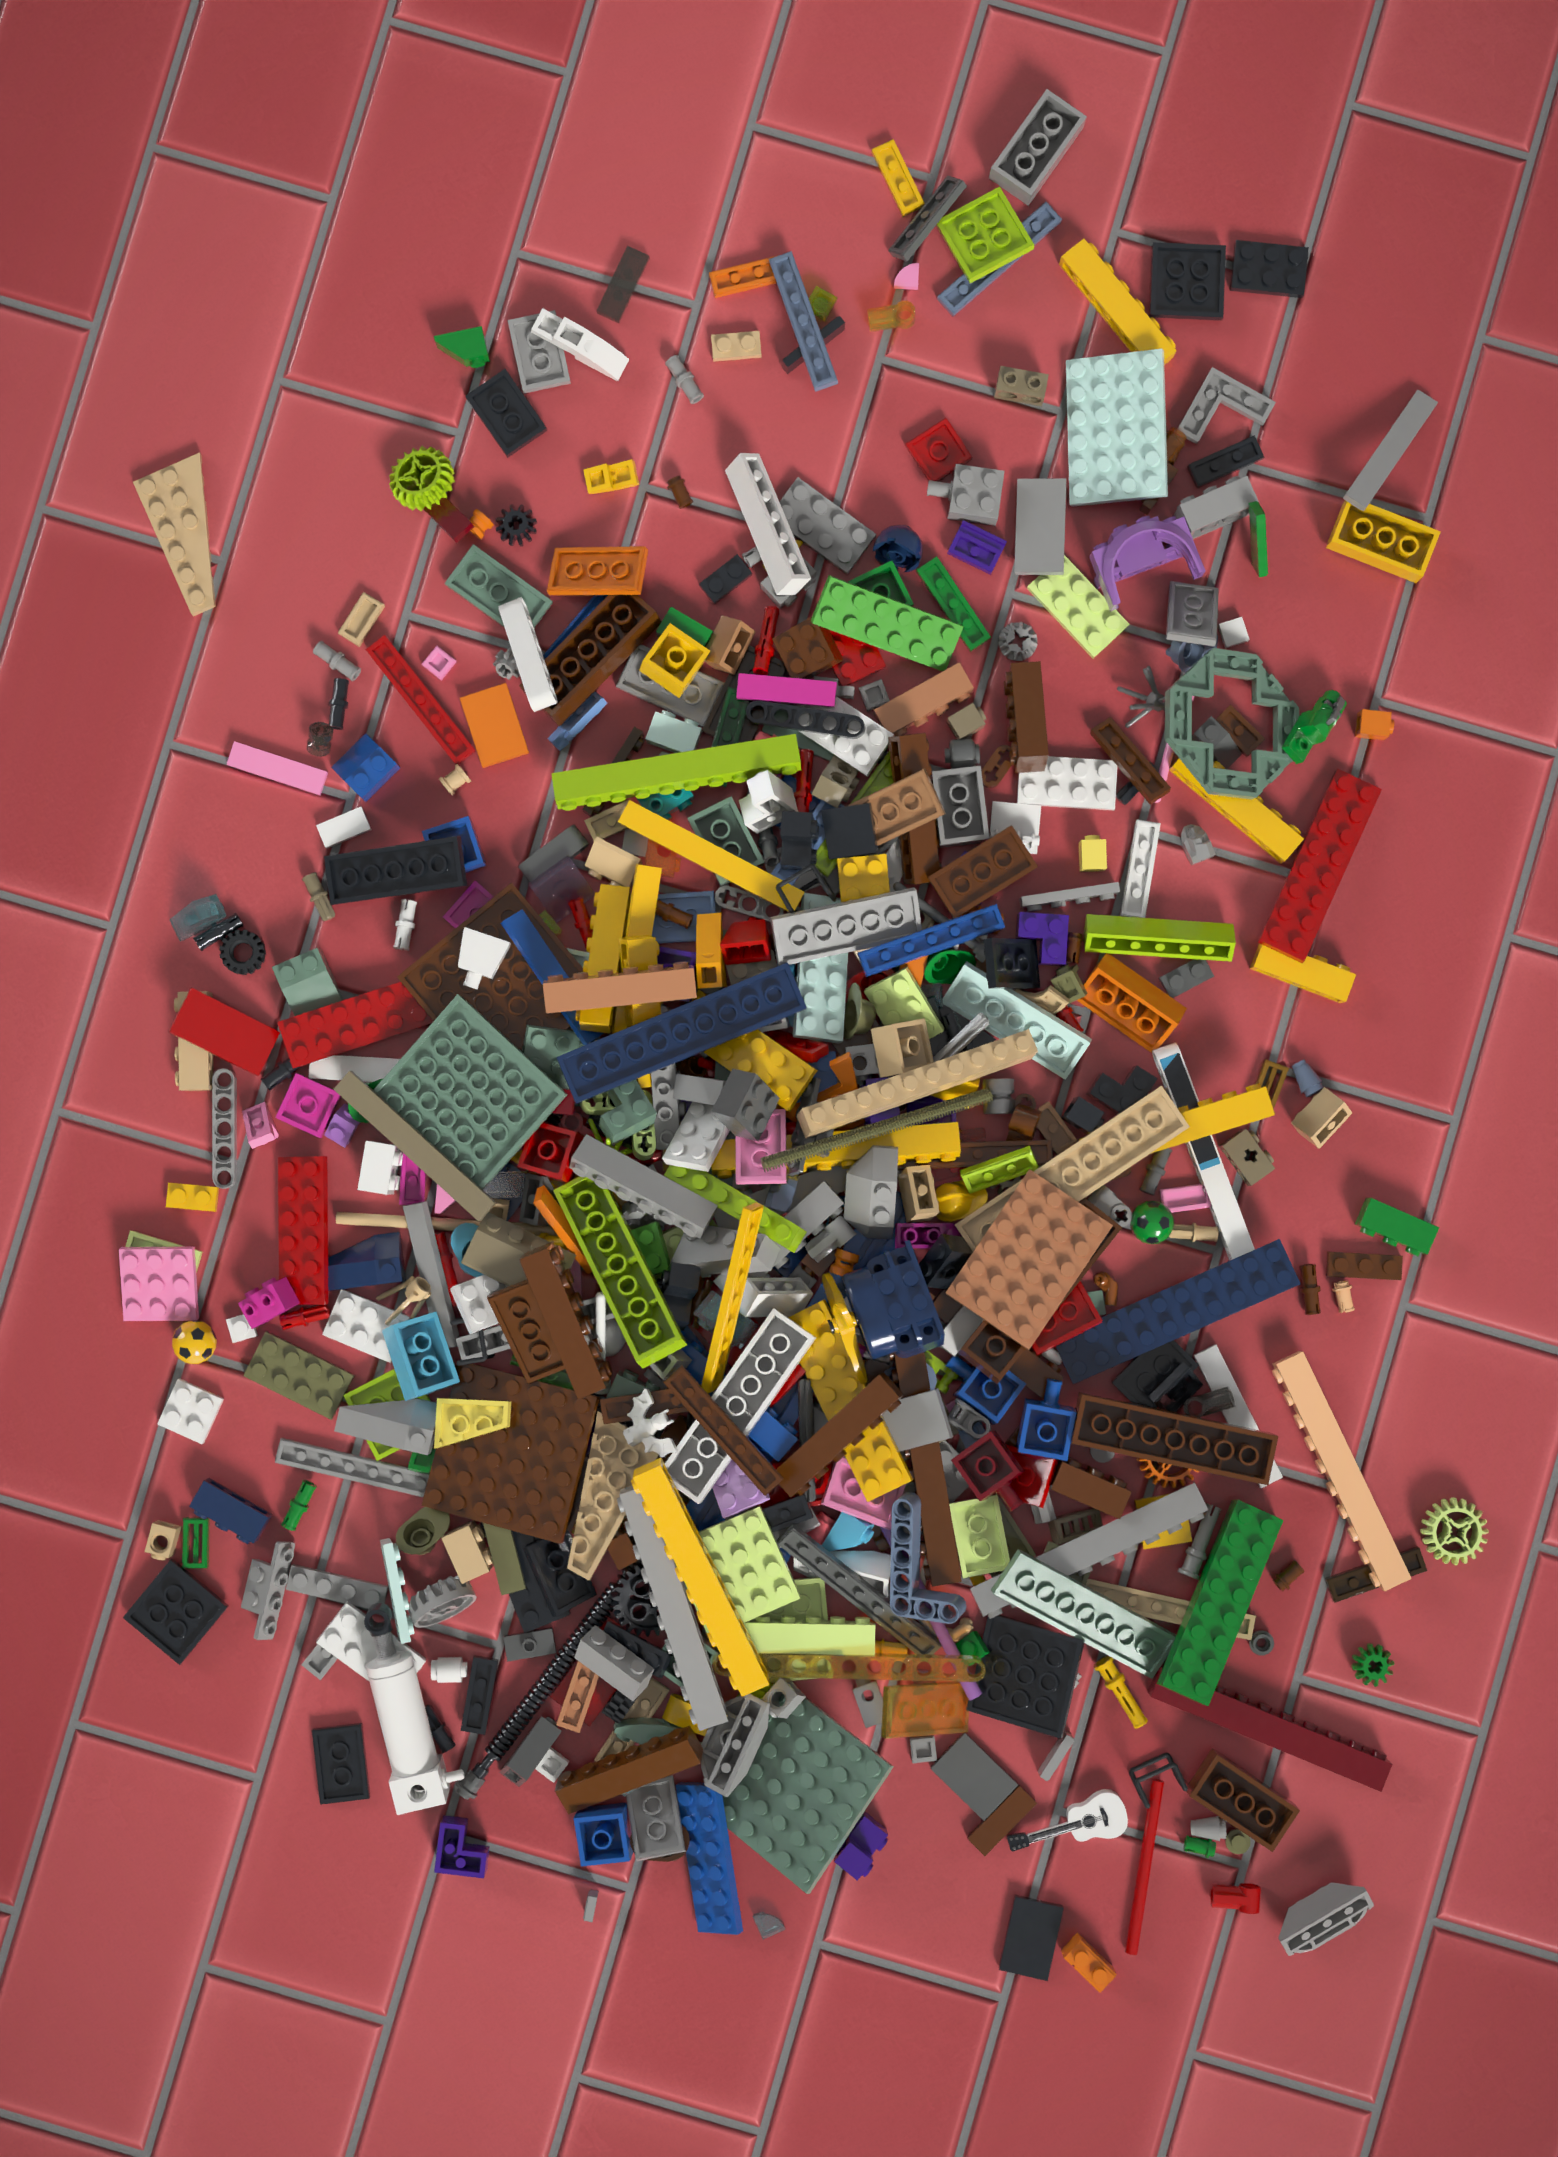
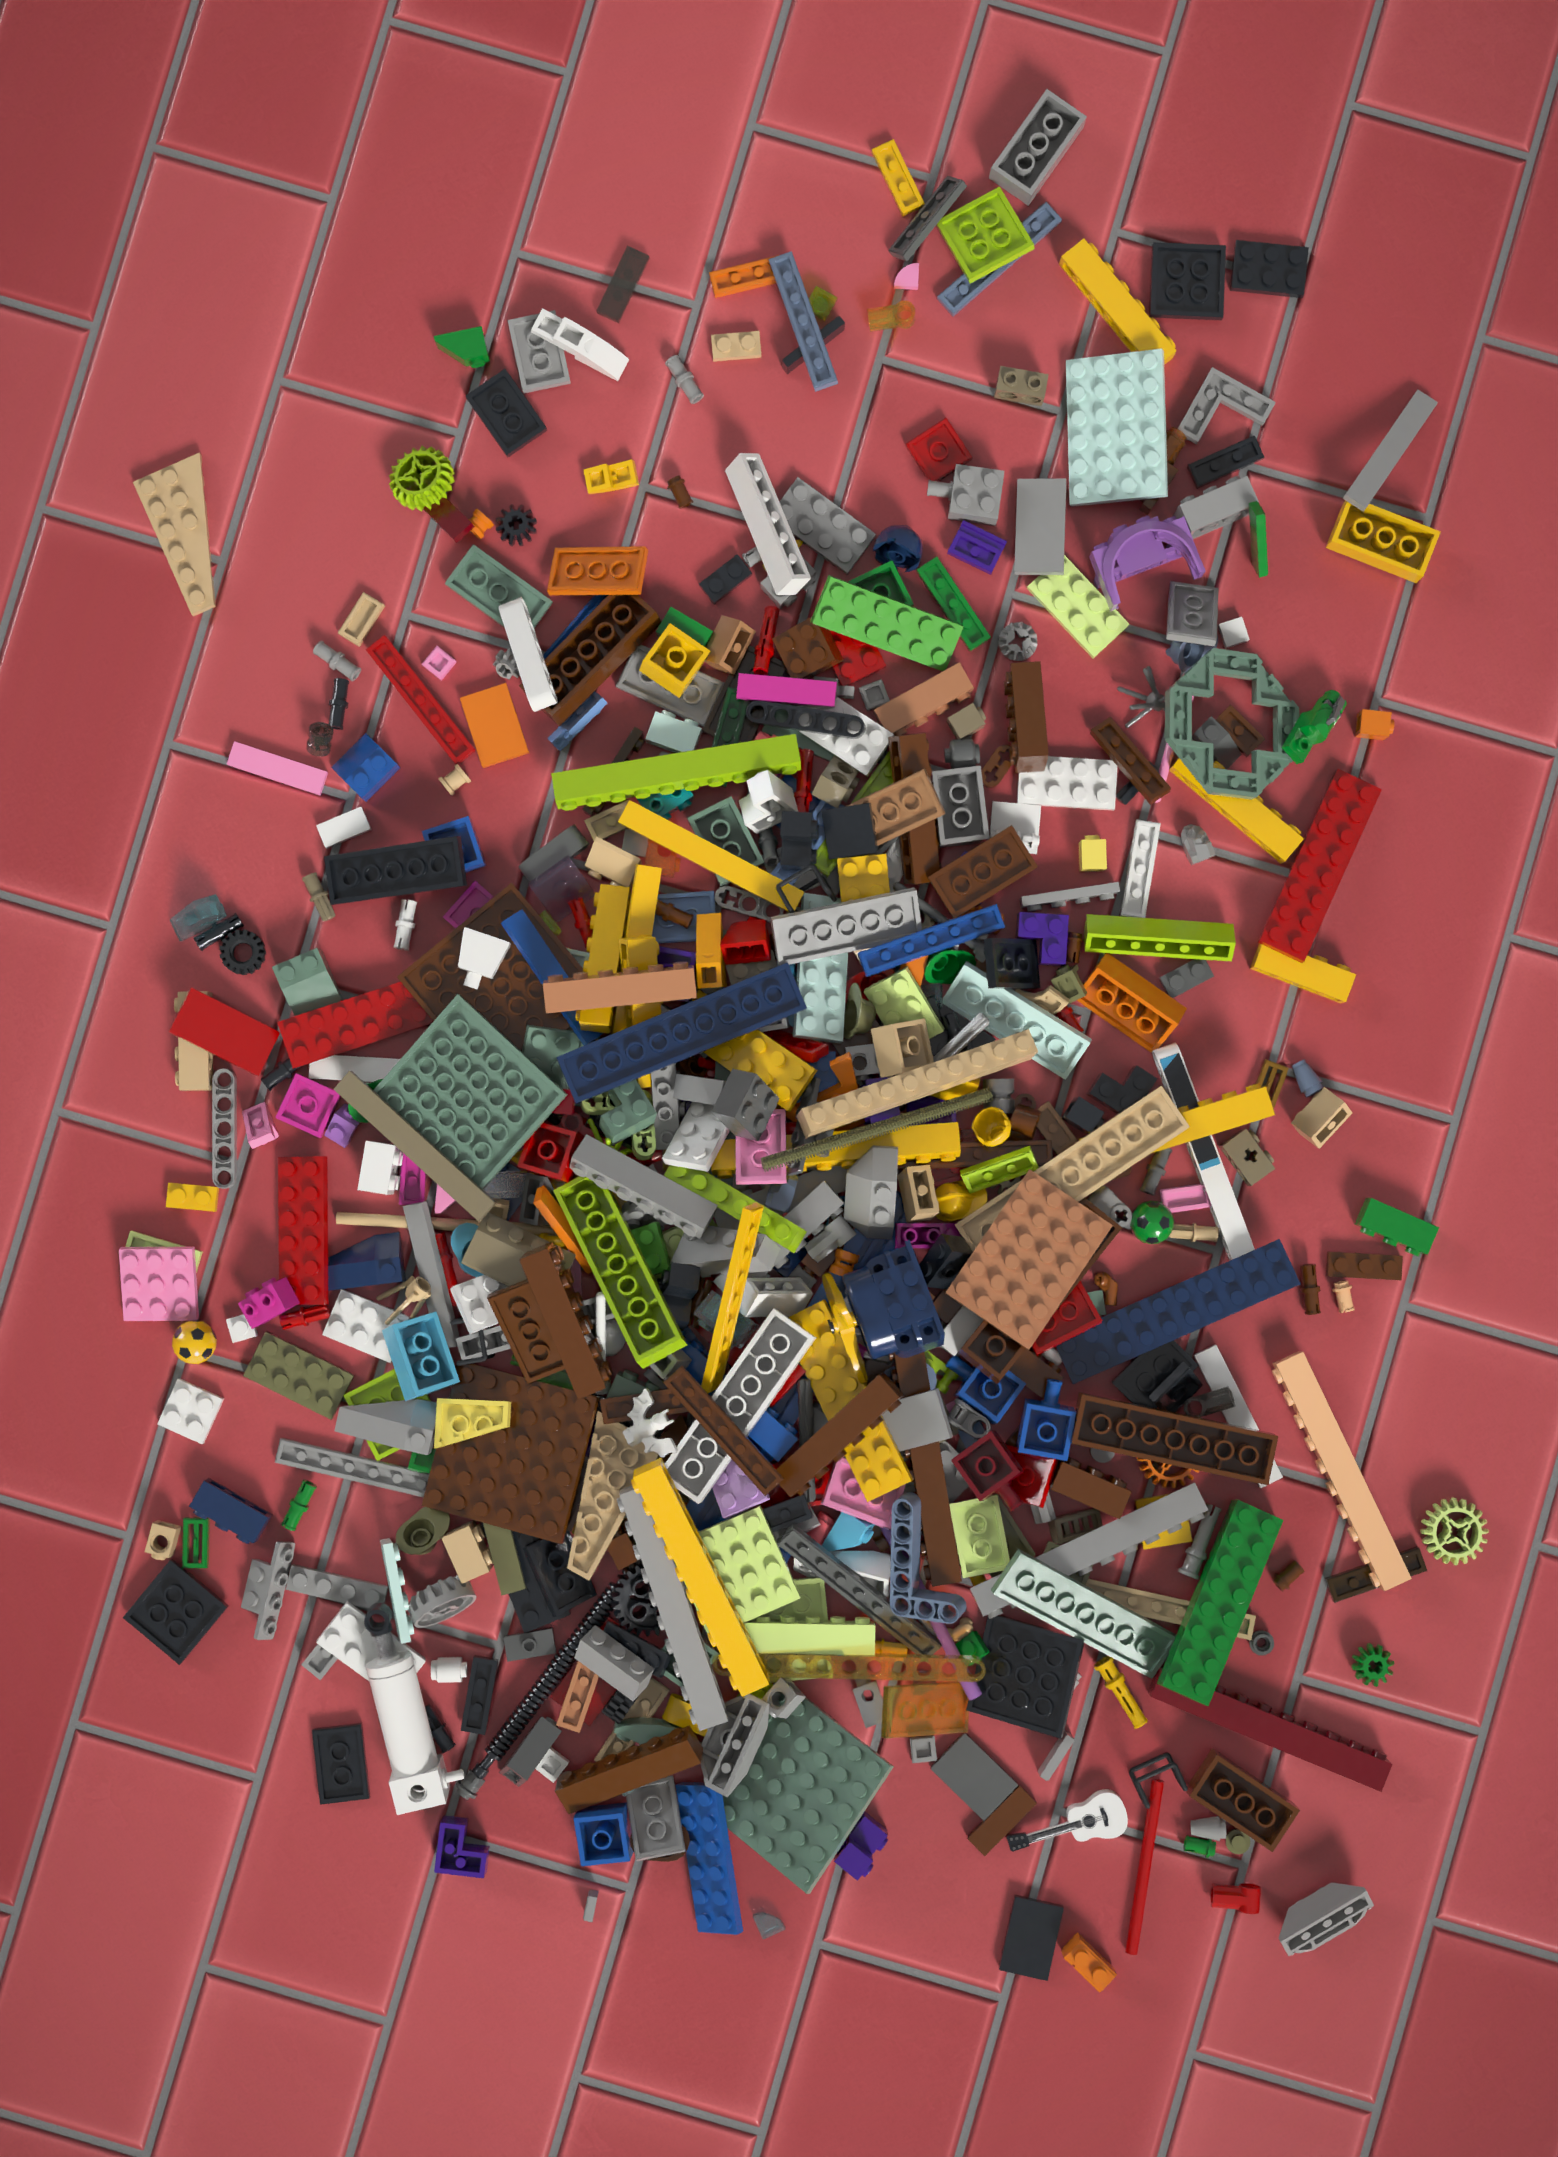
(991, 1126): none -> yellow hair

